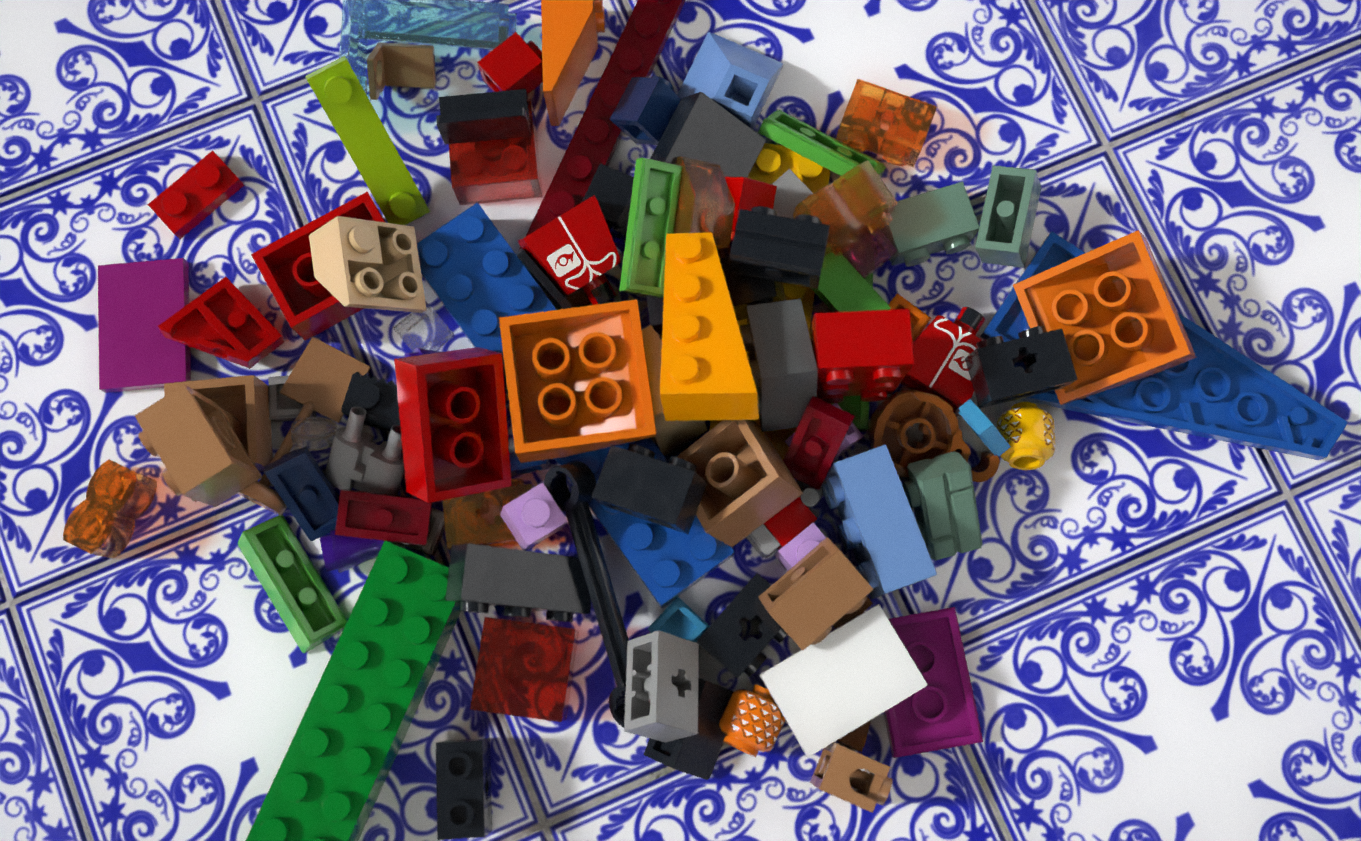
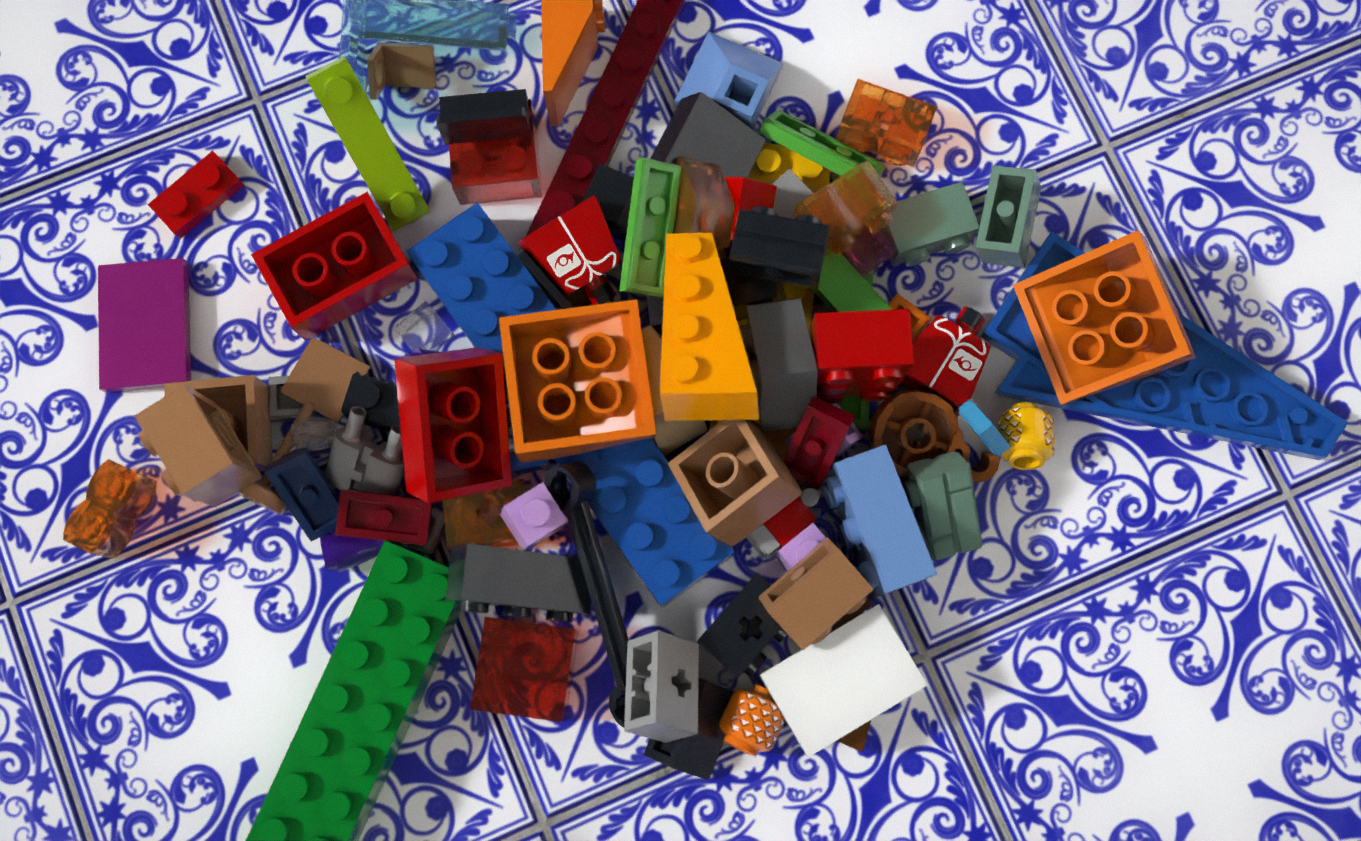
(224, 326): red wing -> none
(292, 582): bright green slope -> none
(369, 264): tan slope -> none
(463, 788): black brick -> none
(512, 66): red brick -> none
(645, 109): dark blue brick -> none
(650, 487): black brick -> none
(680, 621): dark azure tile -> none
(840, 770): medium nougat brick -> none
(945, 710): magenta tile -> none
(1045, 361): black brick -> none

